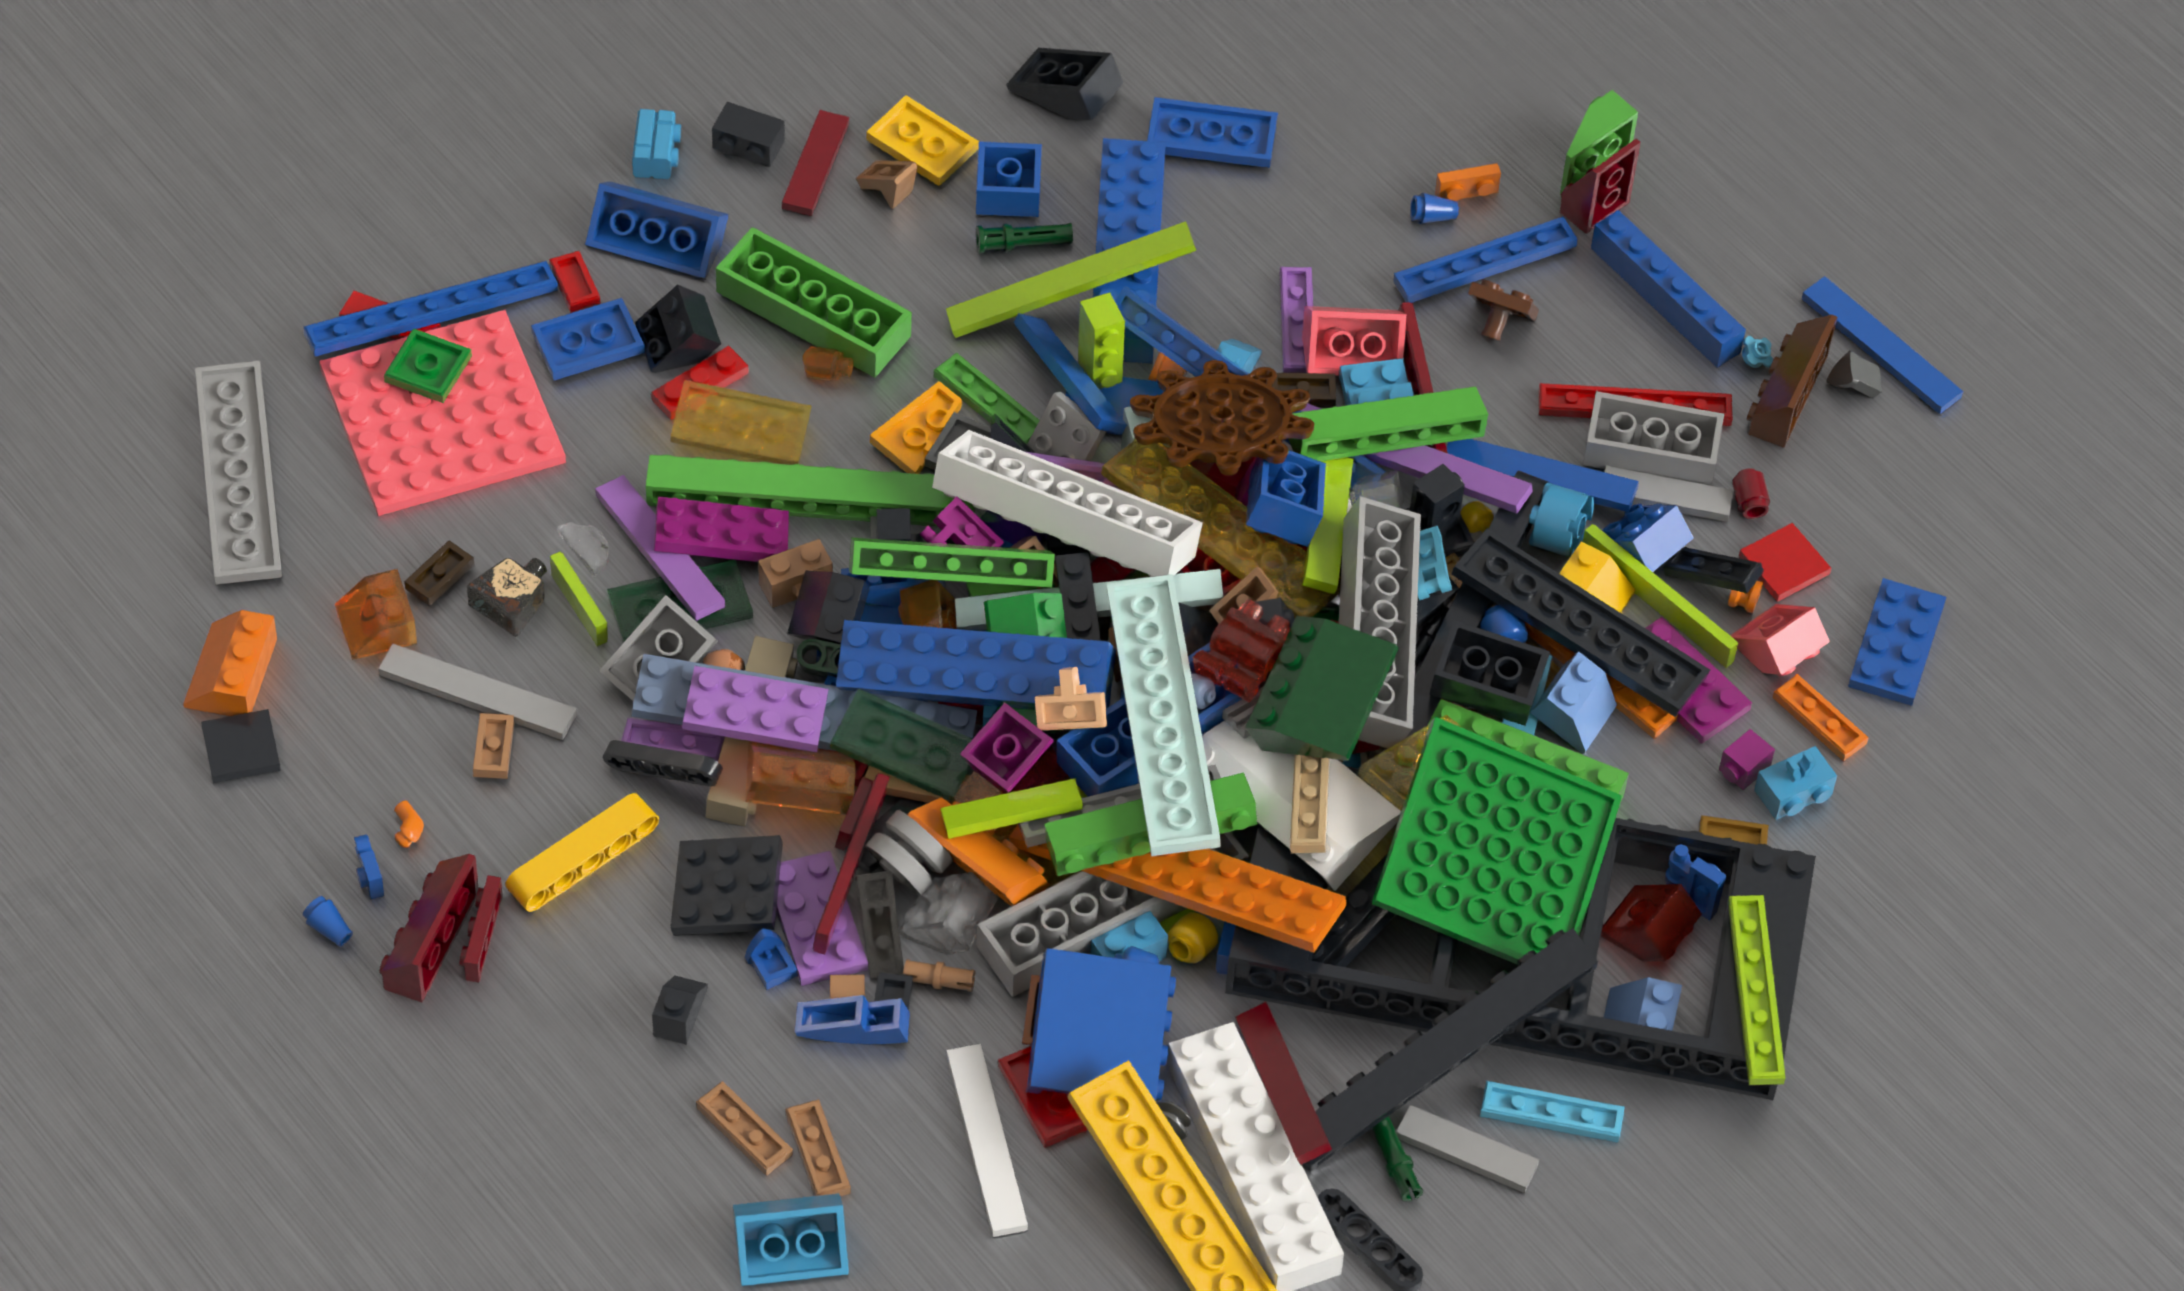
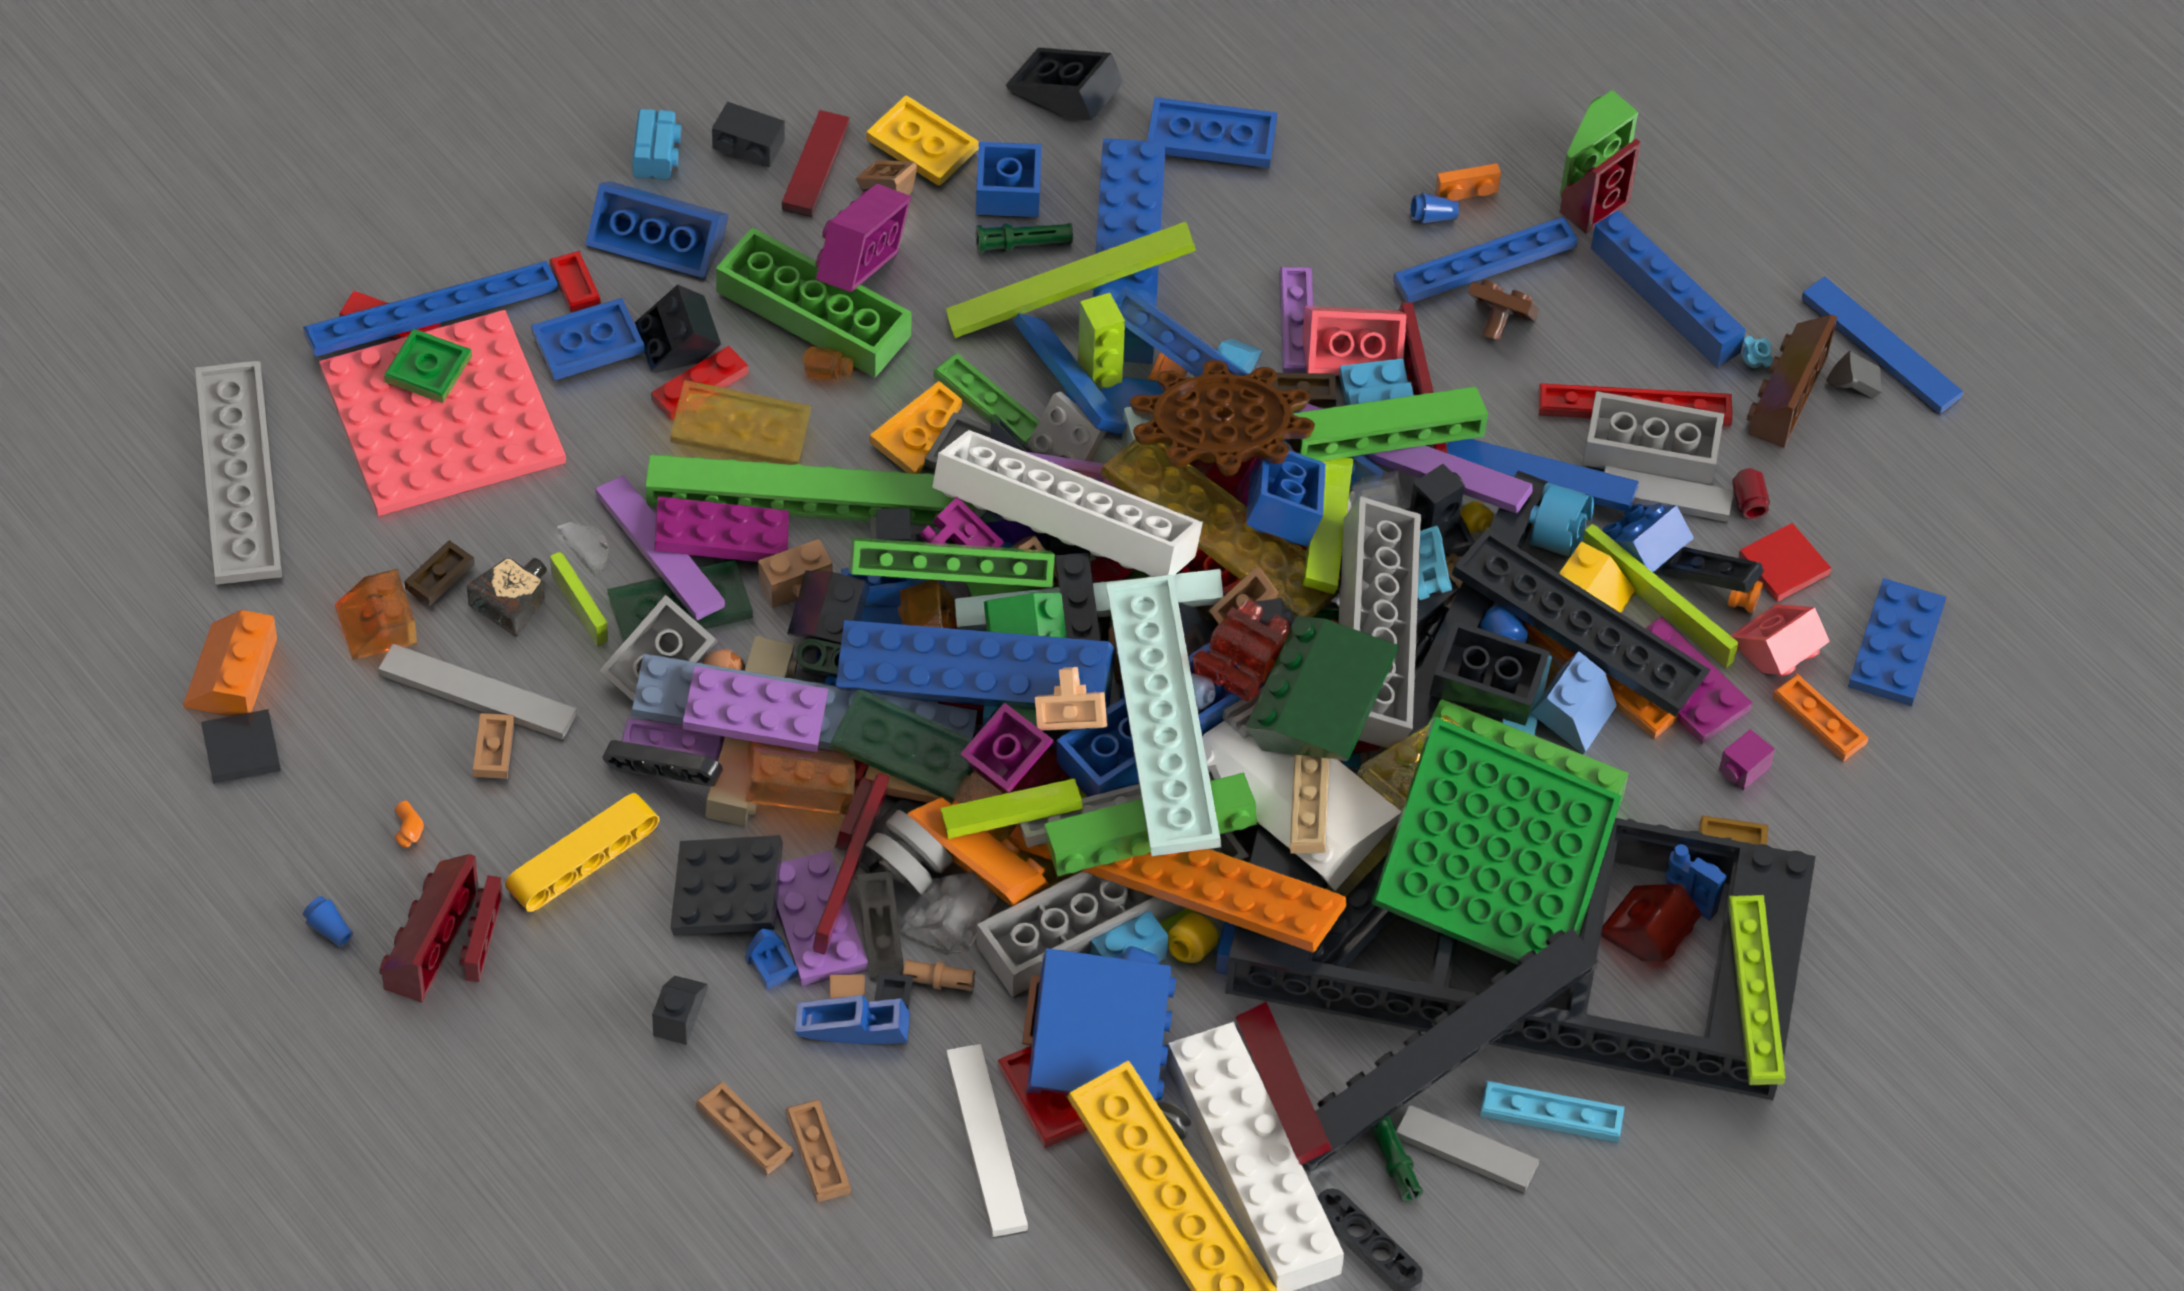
(369, 872): blue plate -> none
(790, 1239): dark azure slope -> none
(862, 237): none -> magenta brick
(1644, 1003): medium blue slope -> none
(1795, 783): dark azure brick -> none

